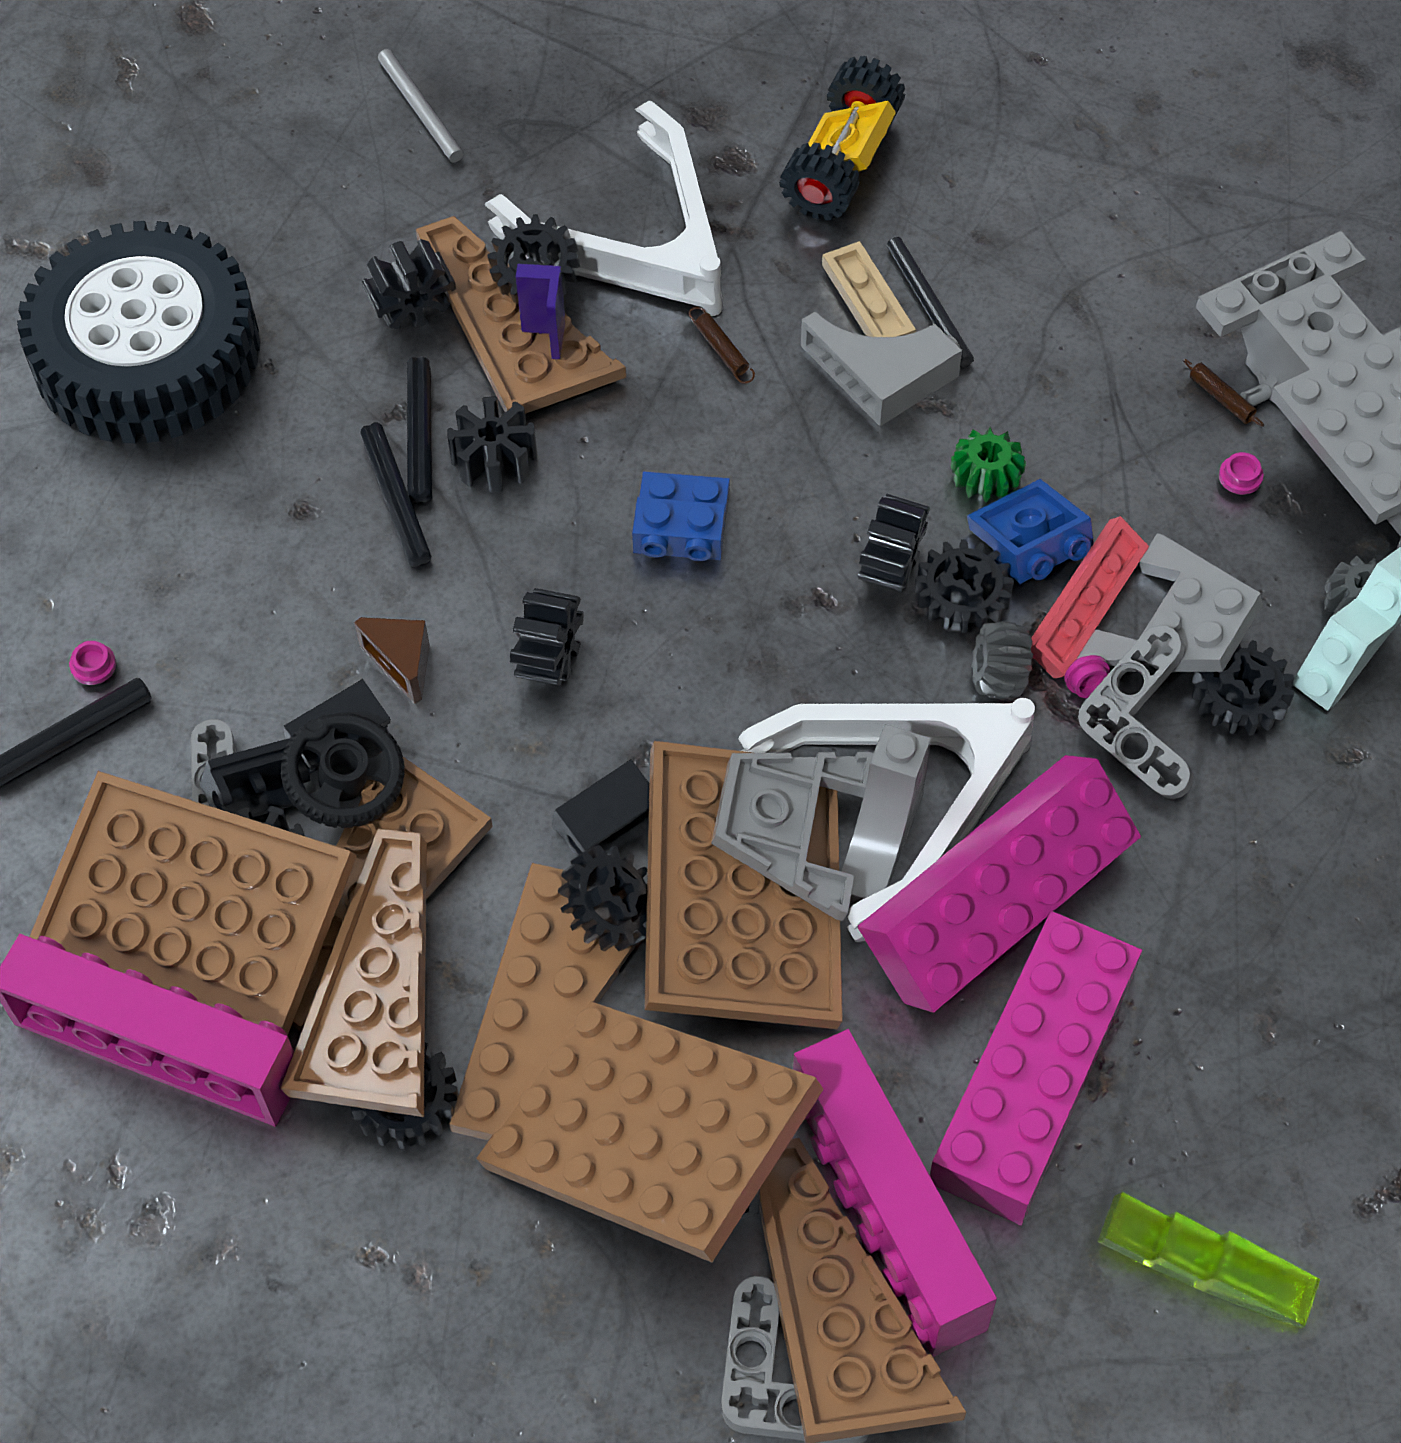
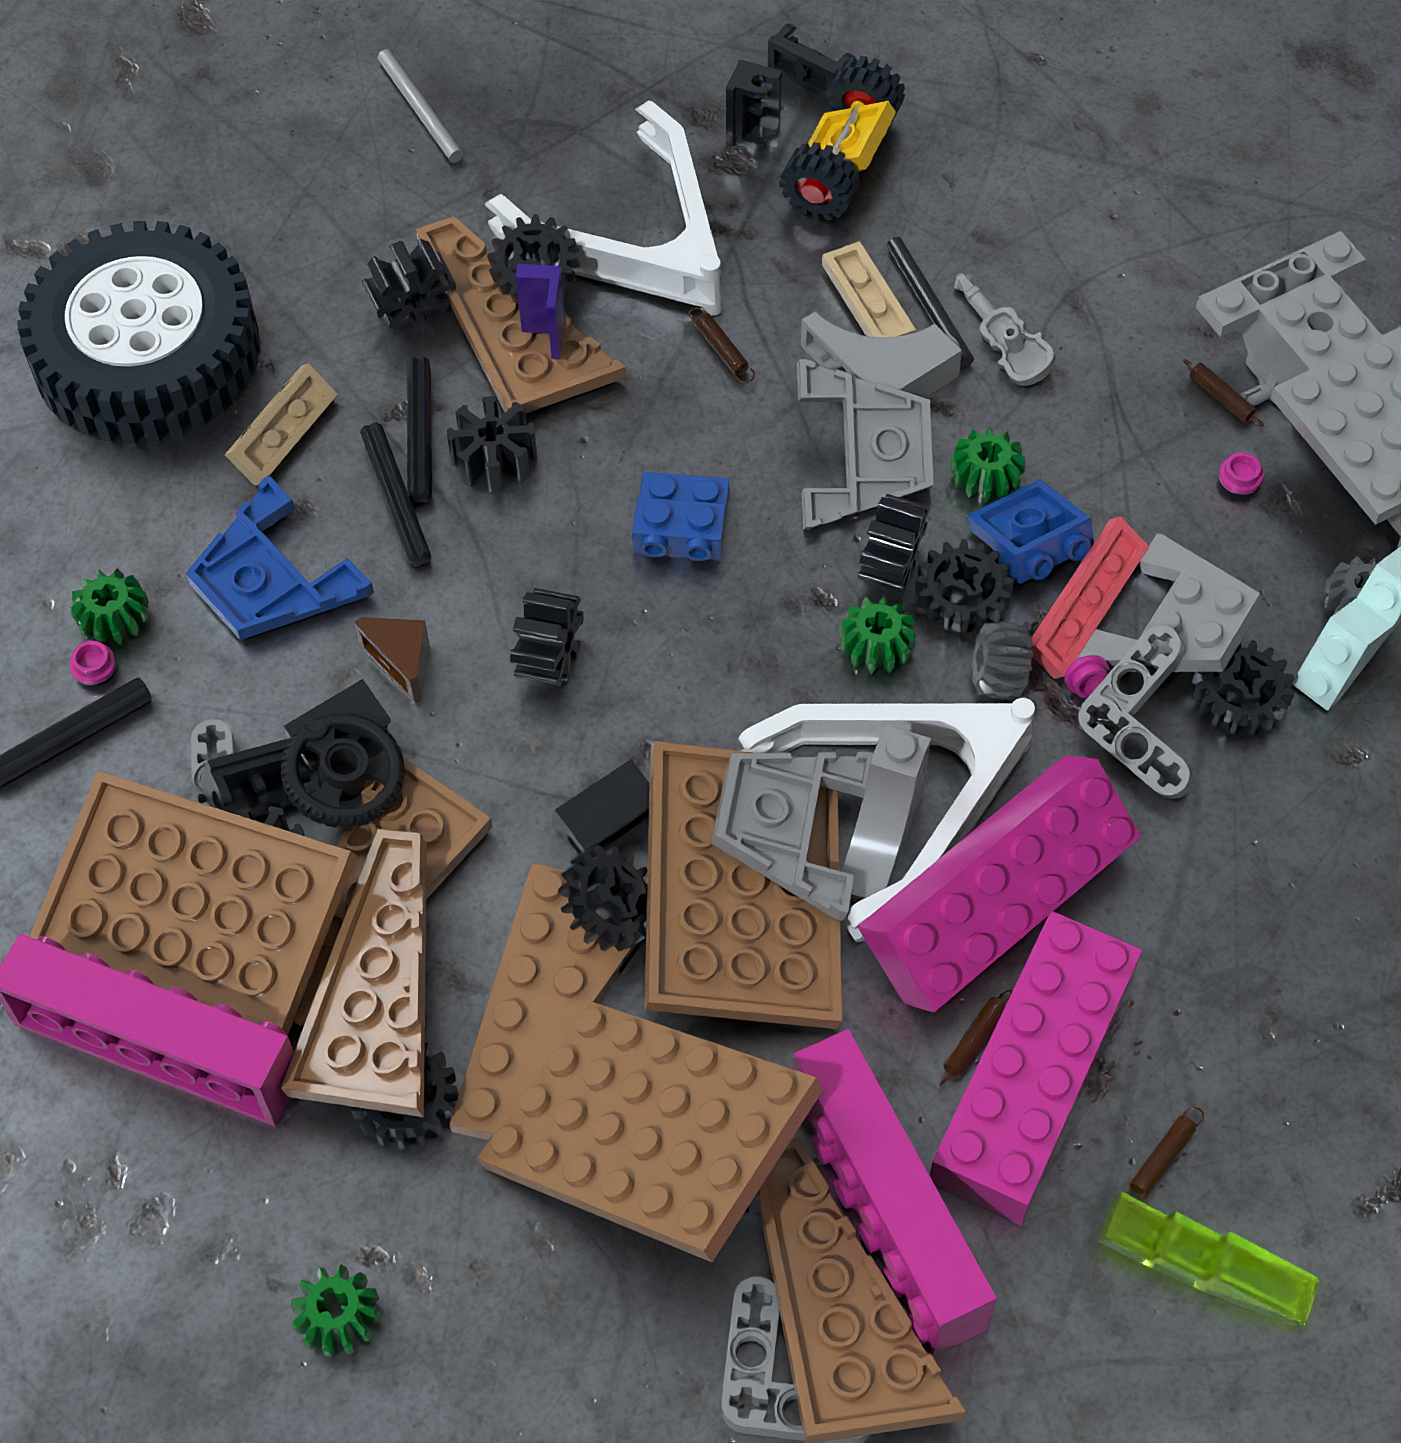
(109, 607): none -> green gear
(255, 583): none -> blue wing
(281, 424): none -> tan plate
(316, 1319): none -> green gear
(752, 104): none -> black hinge
(802, 64): none -> black hinge
(877, 635): none -> green gear
(884, 443): none -> light grey wing
(974, 1037): none -> reddish brown piece
(1025, 355): none -> light grey piece
(1164, 1154): none -> reddish brown piece

